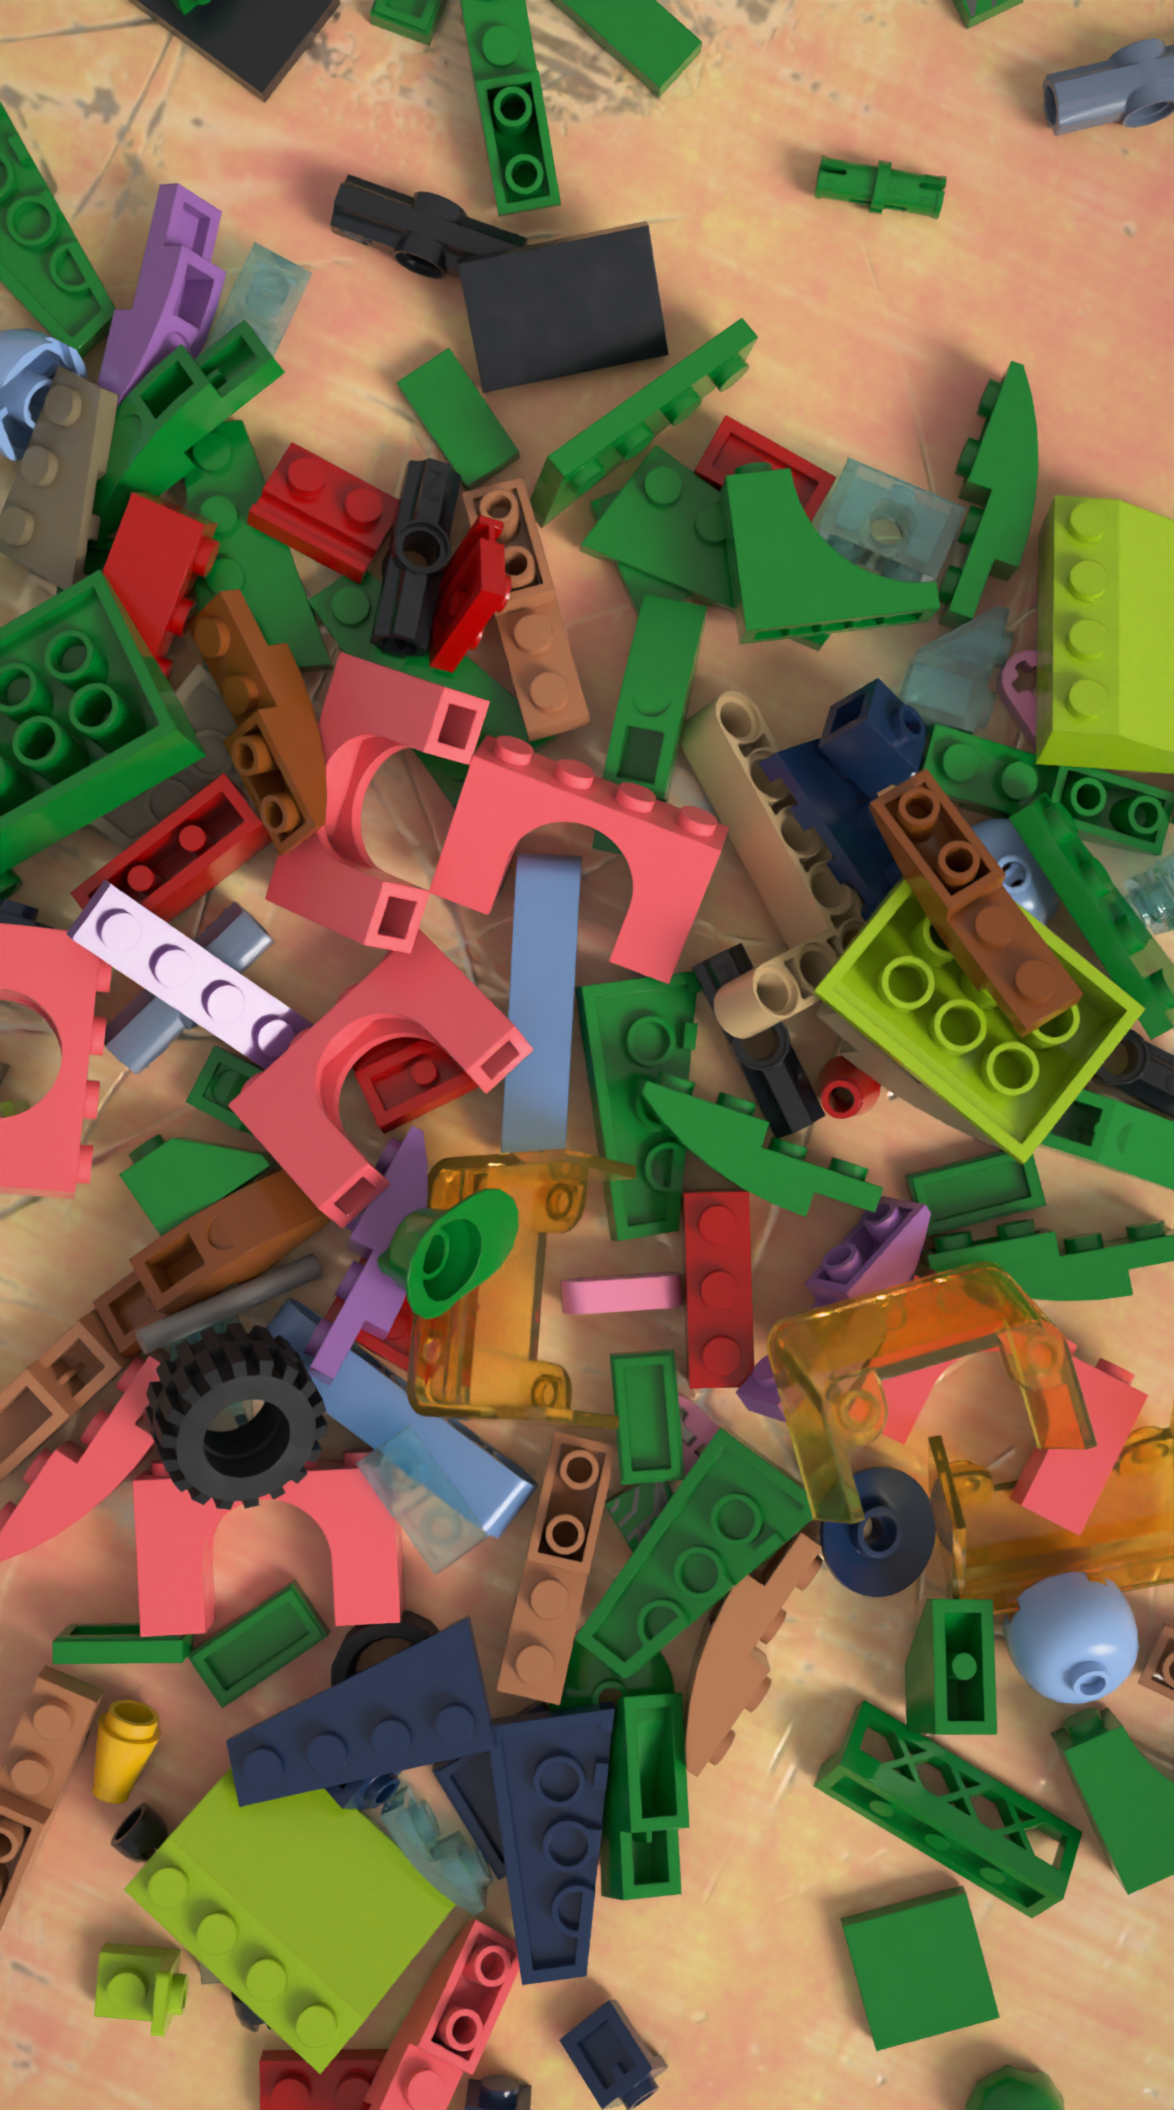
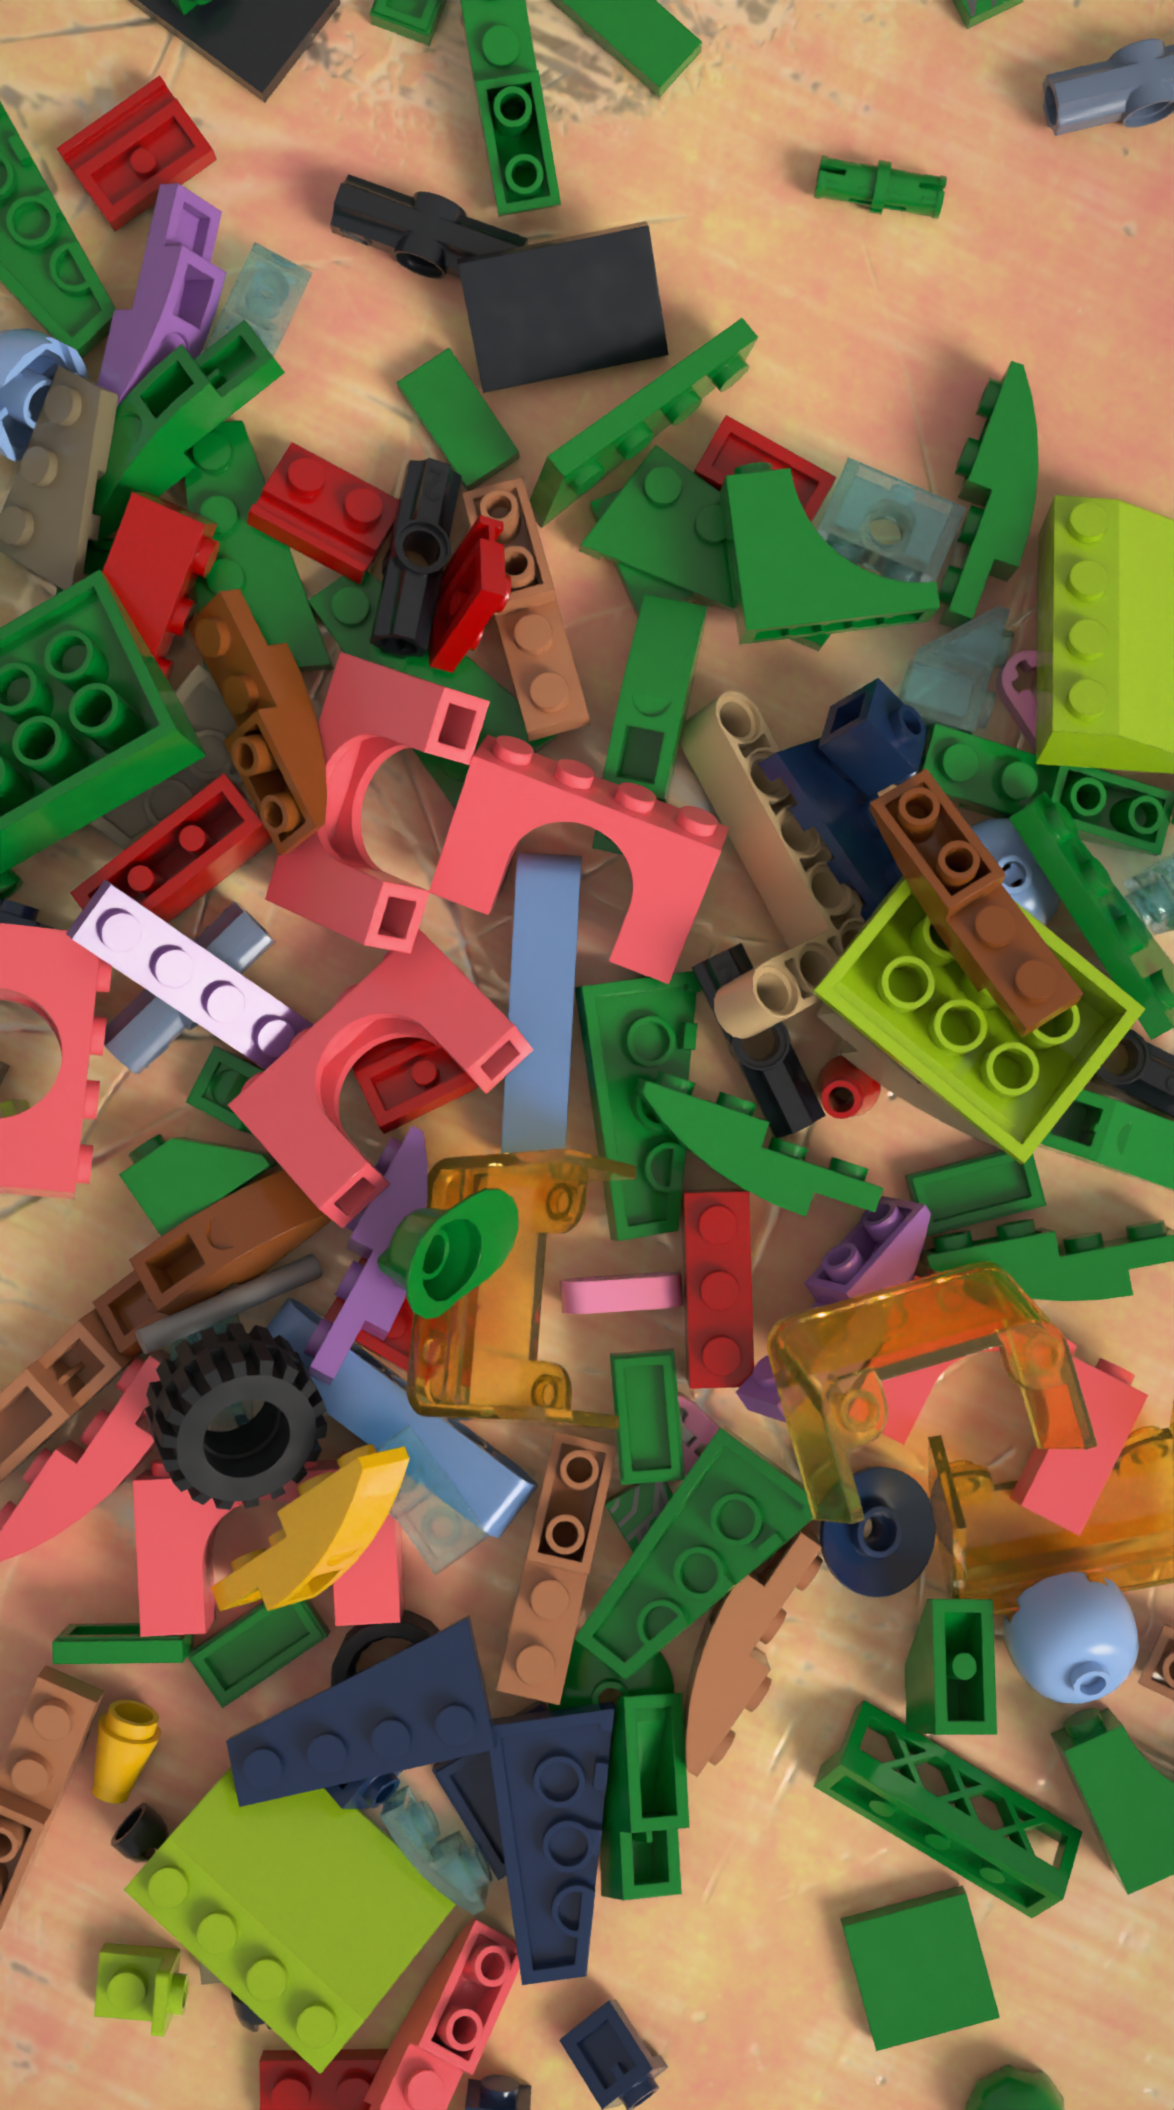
(134, 151): none -> red plate
(321, 1532): none -> yellow slope

